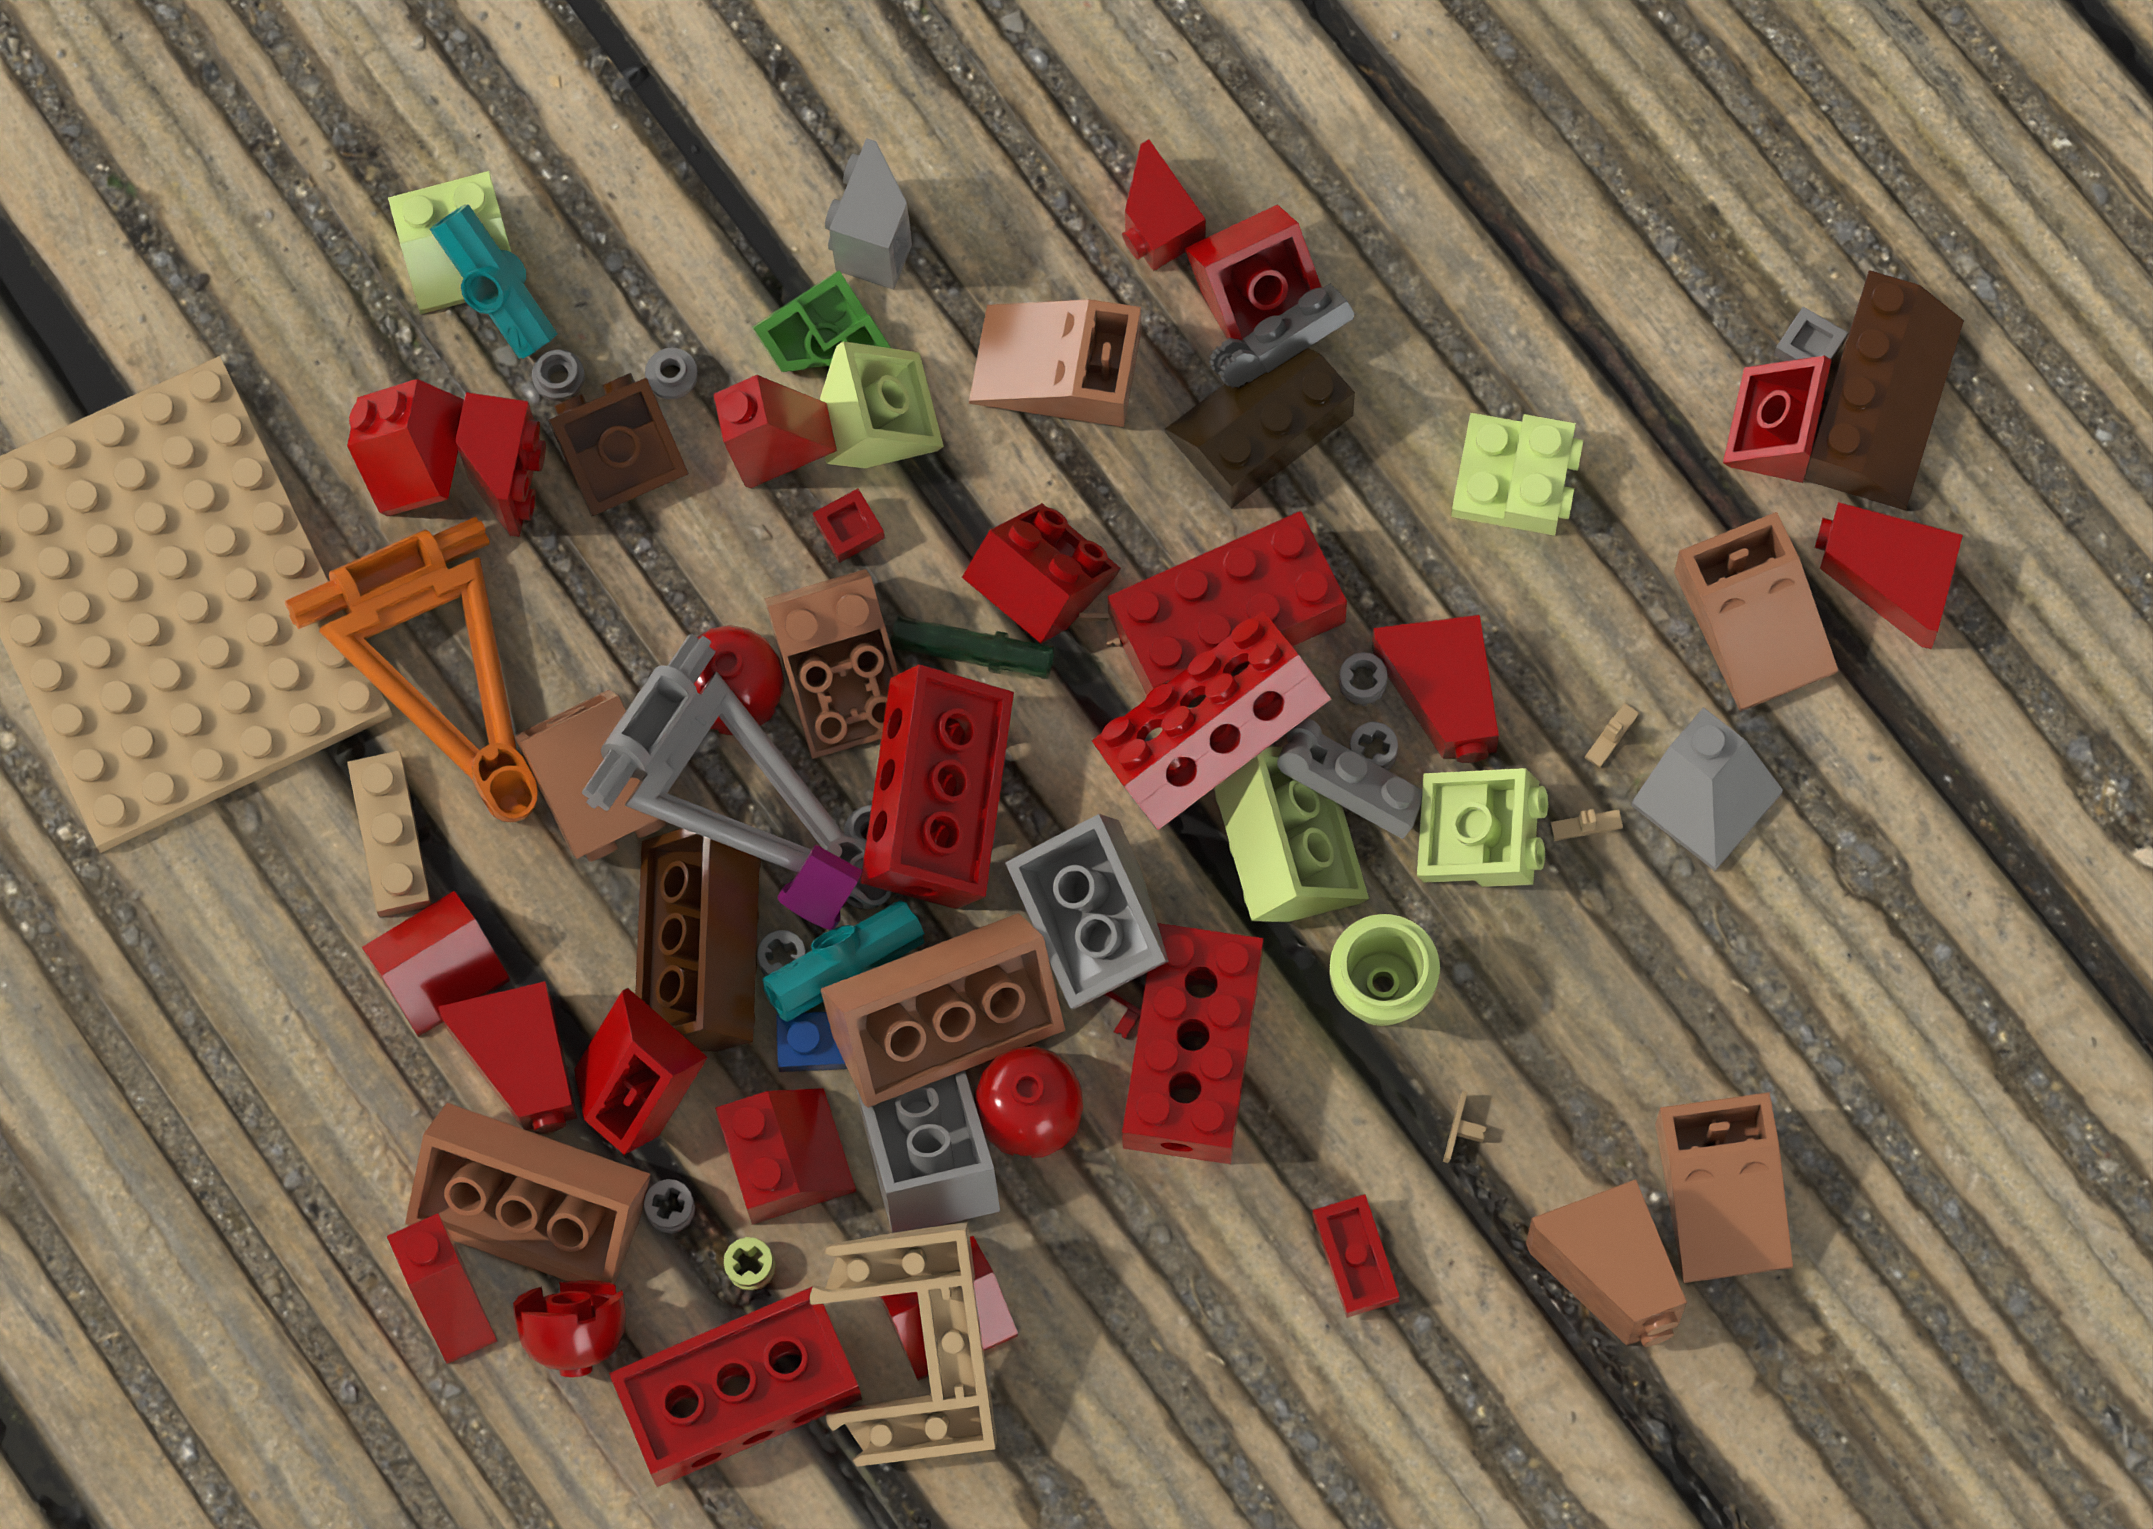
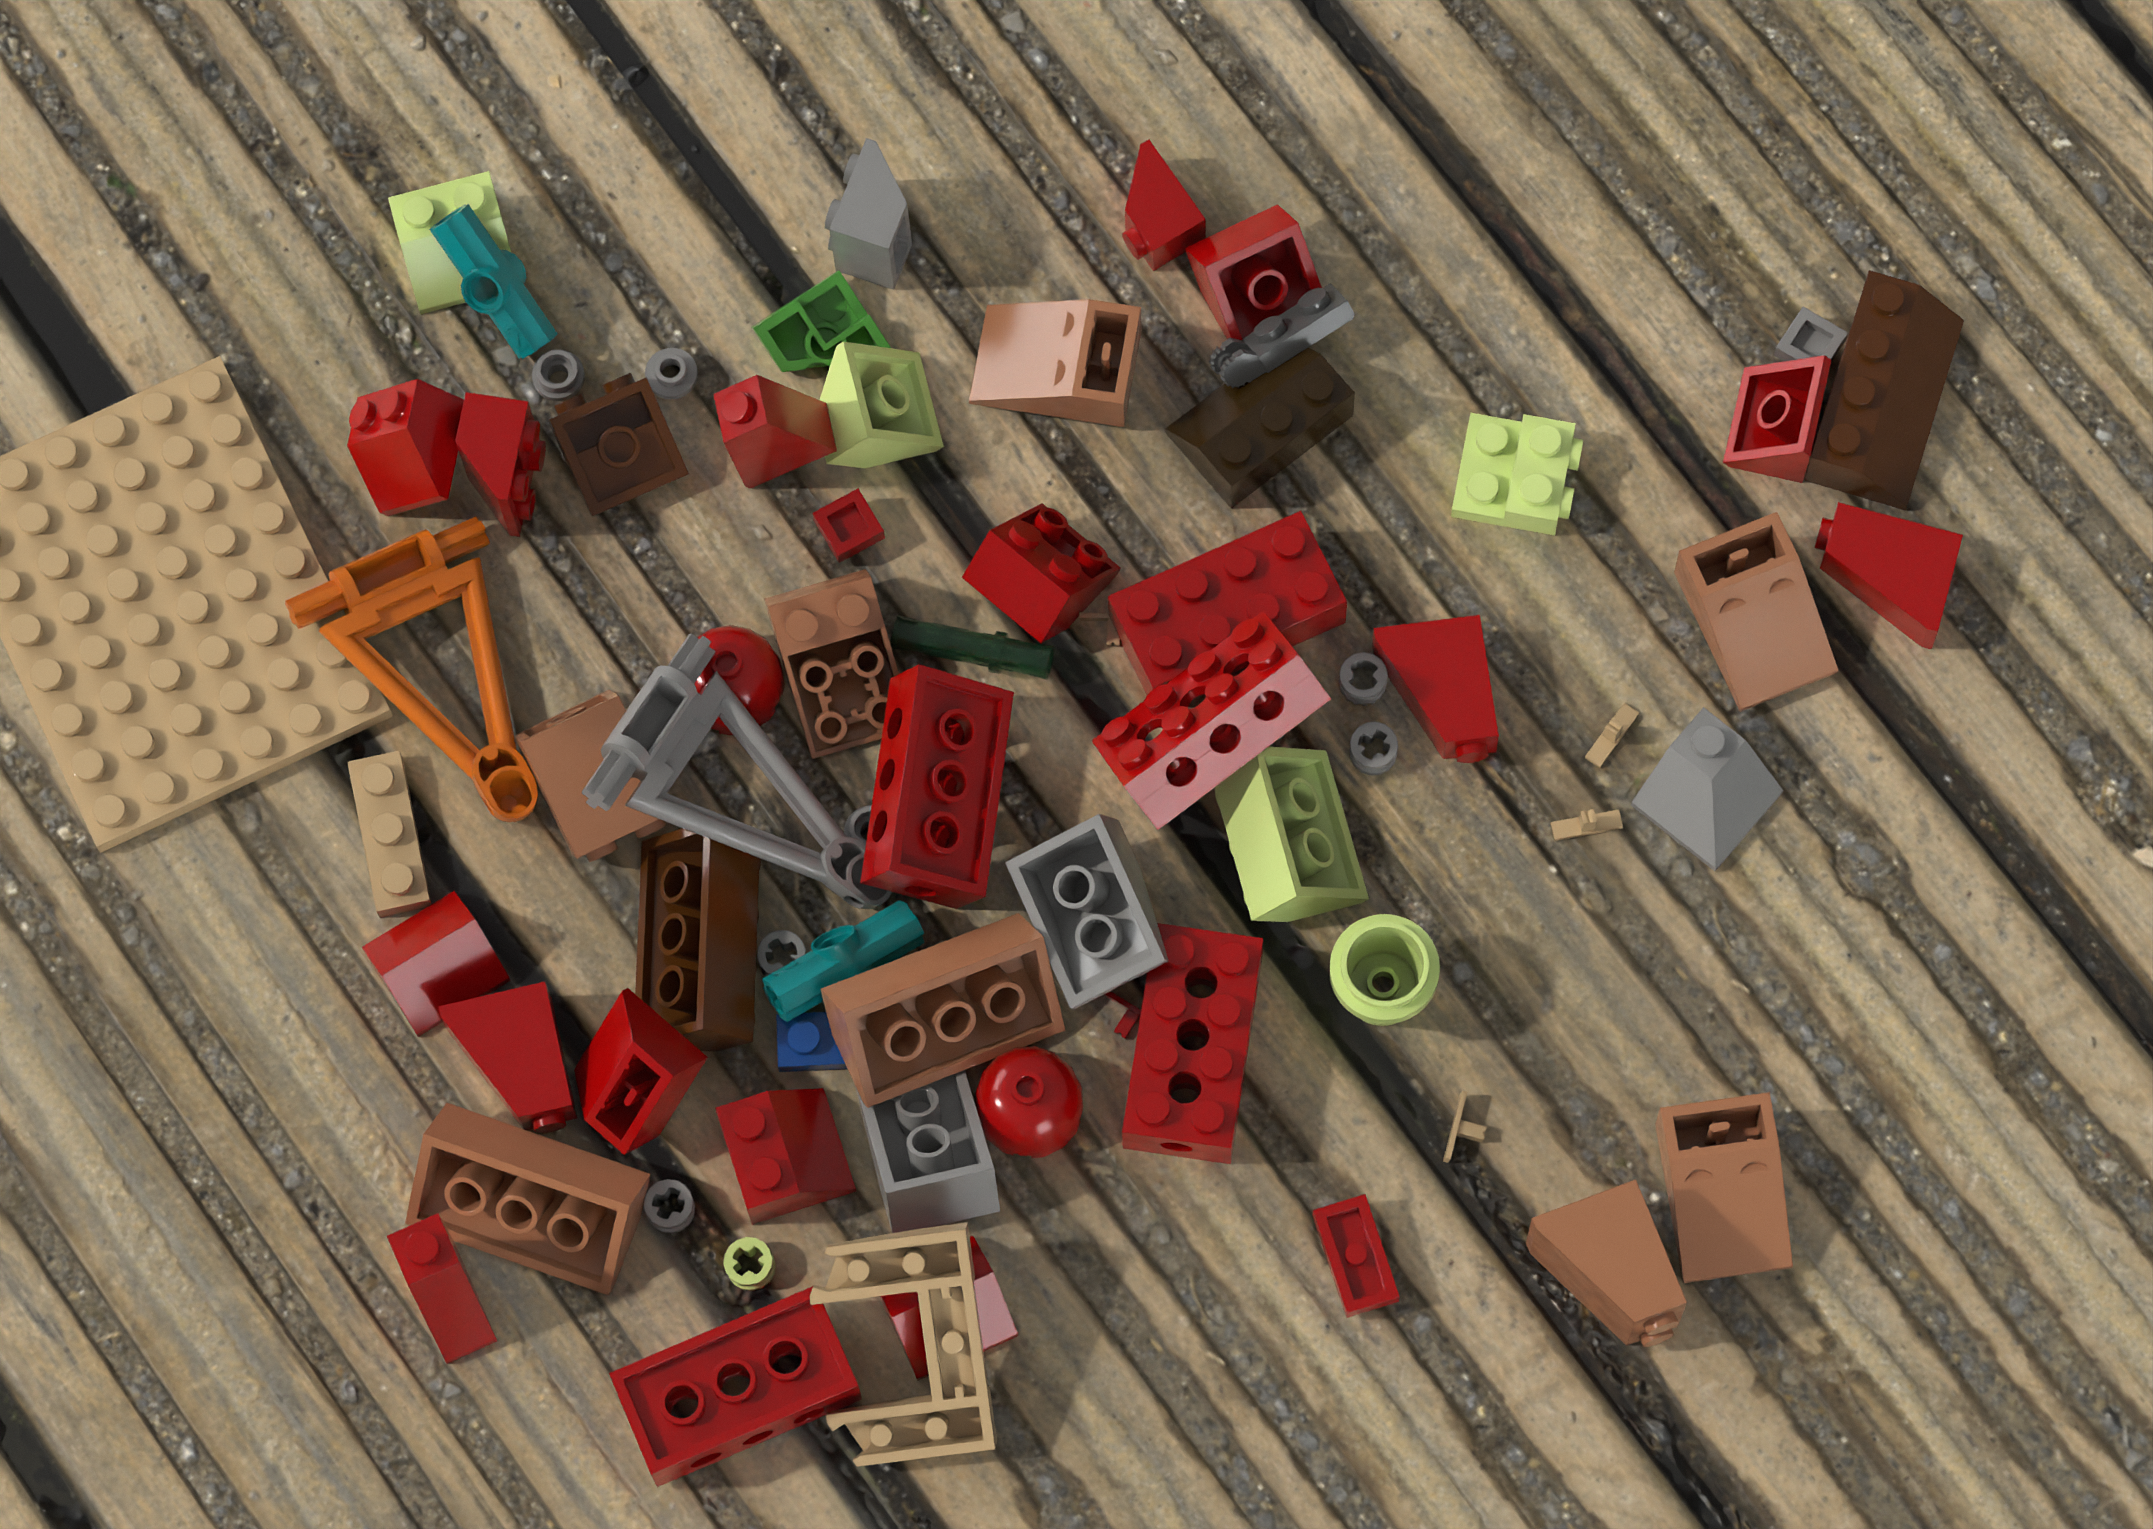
(571, 1327): red cylinder -> none
(820, 888): magenta tile -> none
(1349, 779): light grey plate -> none
(1481, 827): yellowish green plate -> none

